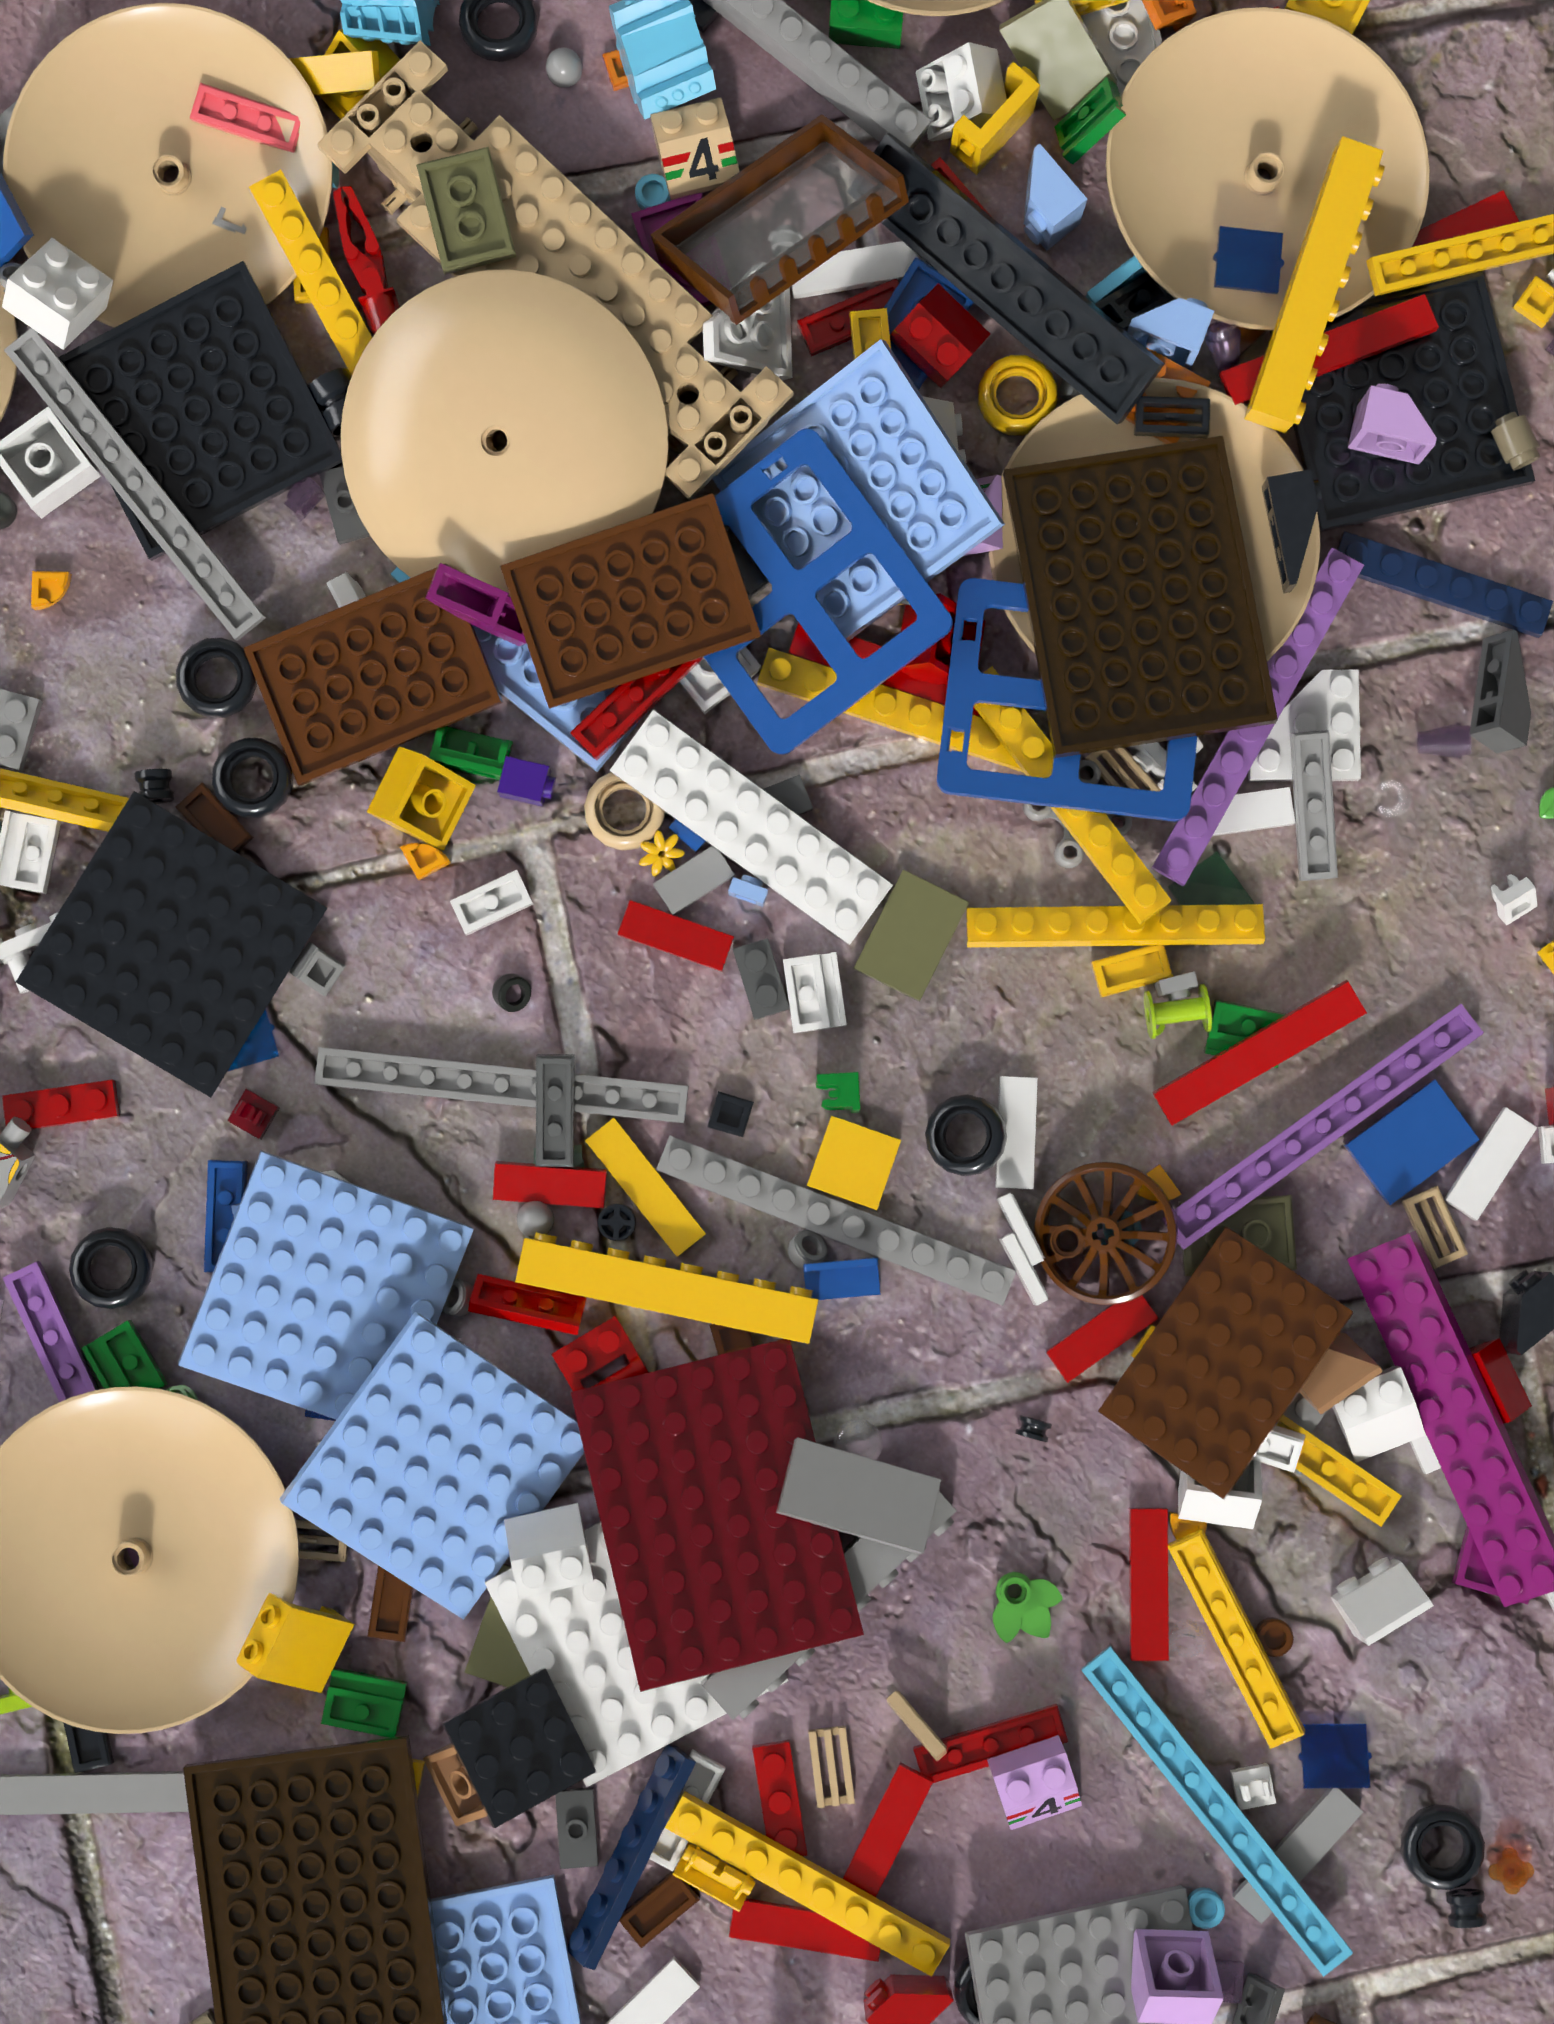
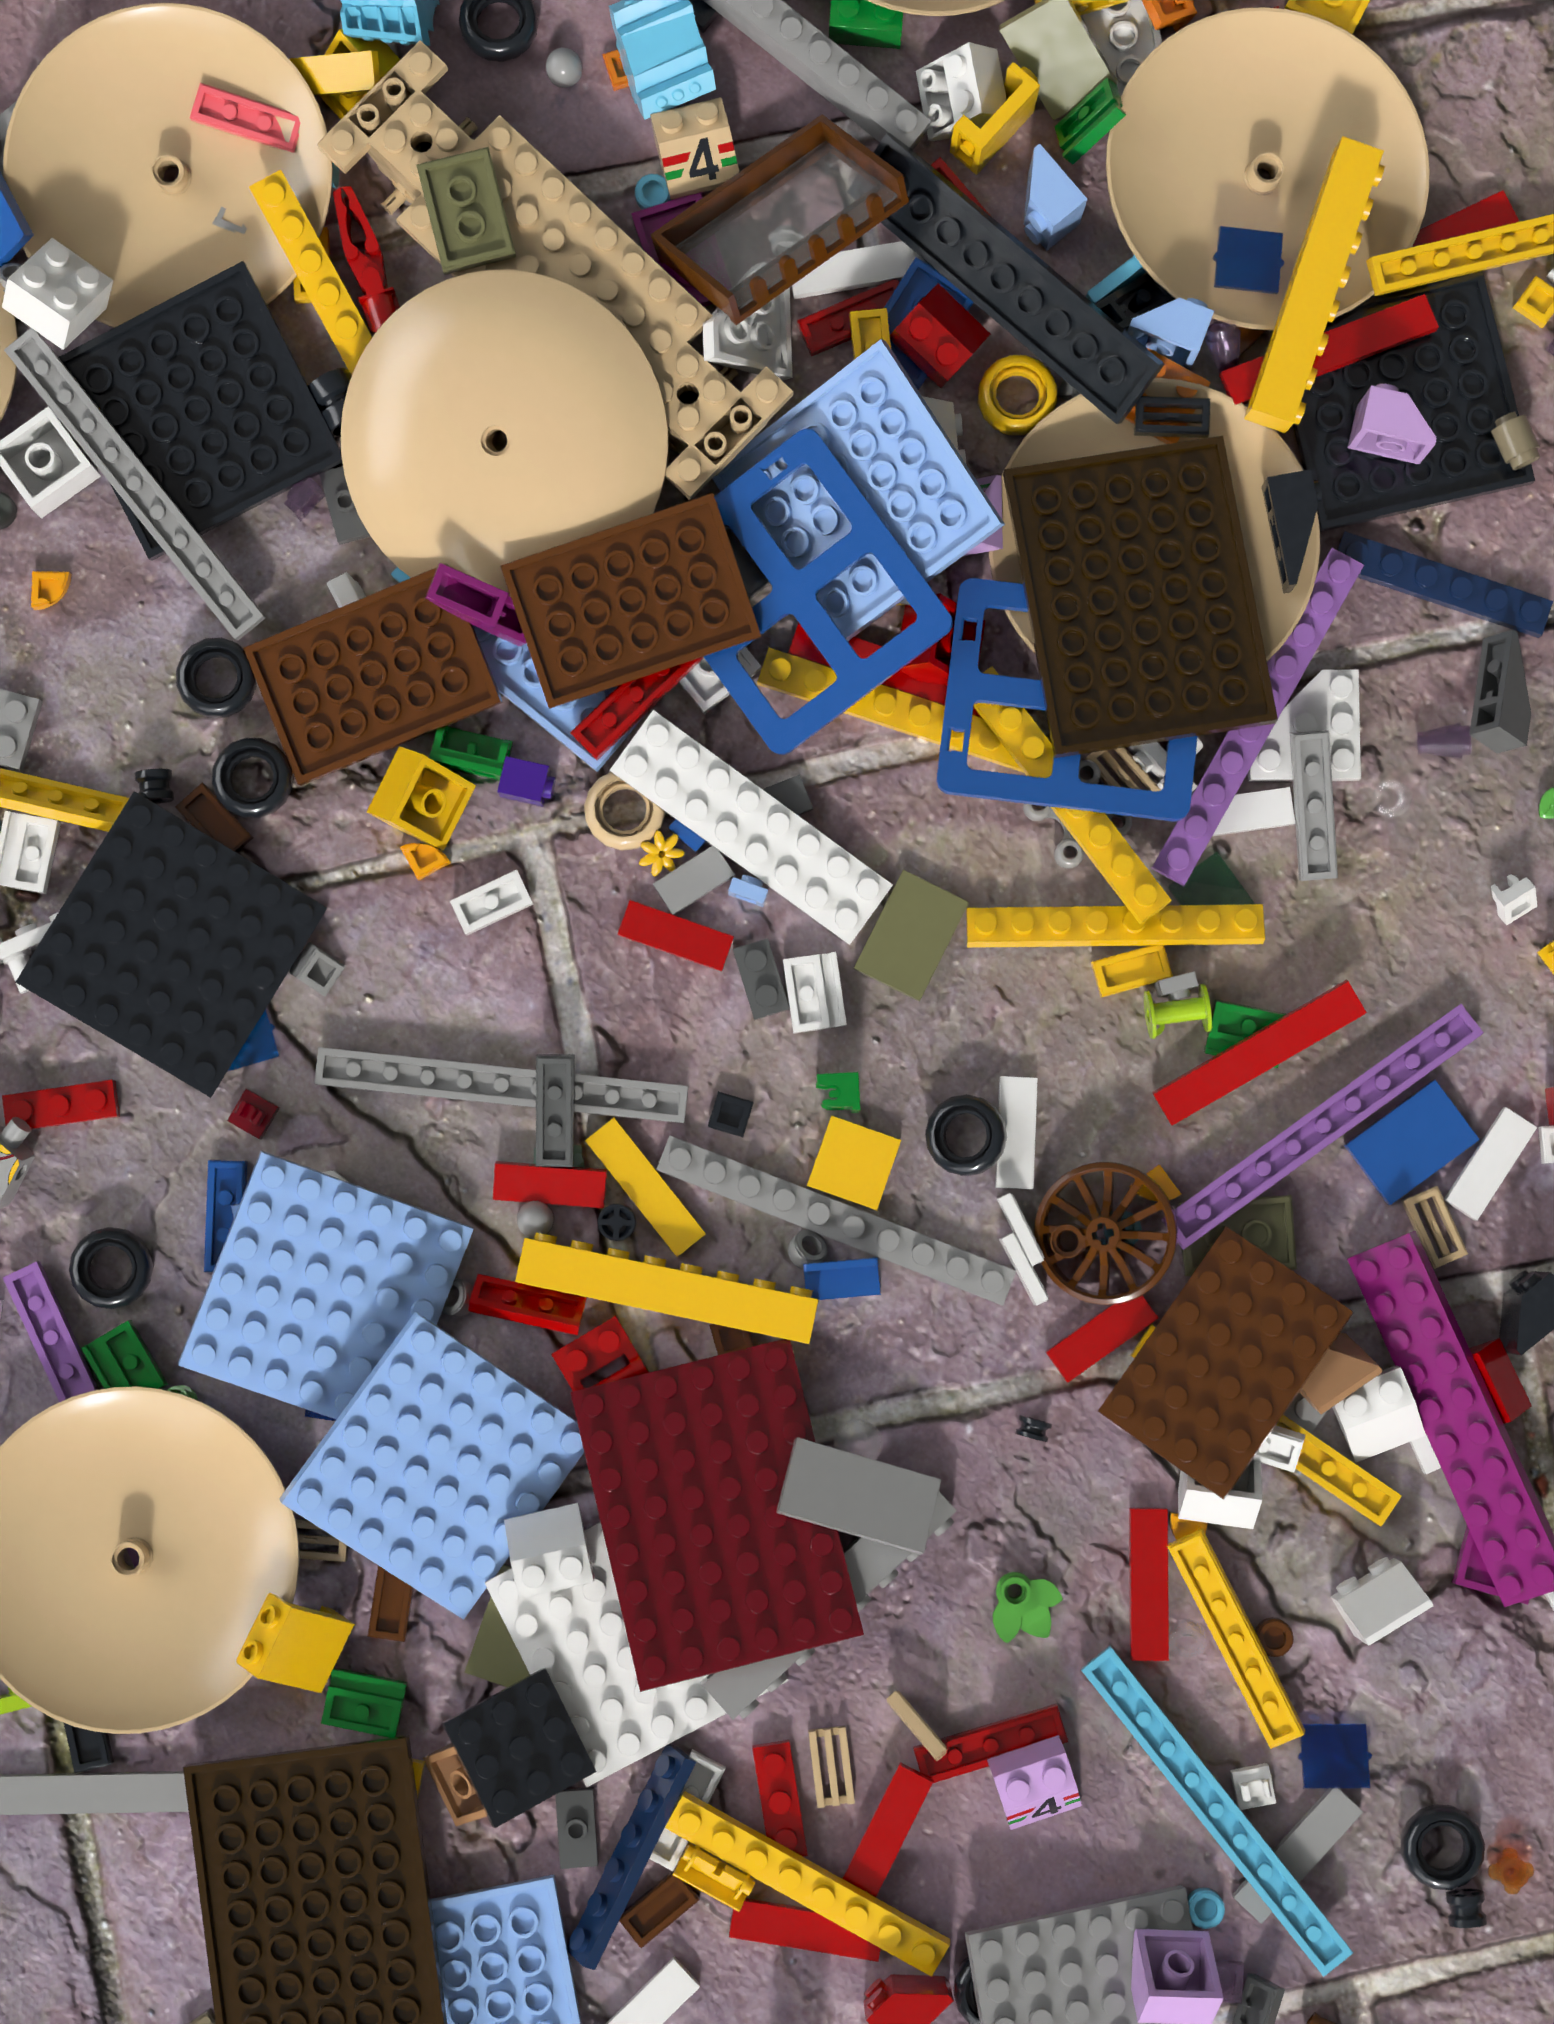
(501, 986): pearl dark grey piece -> none

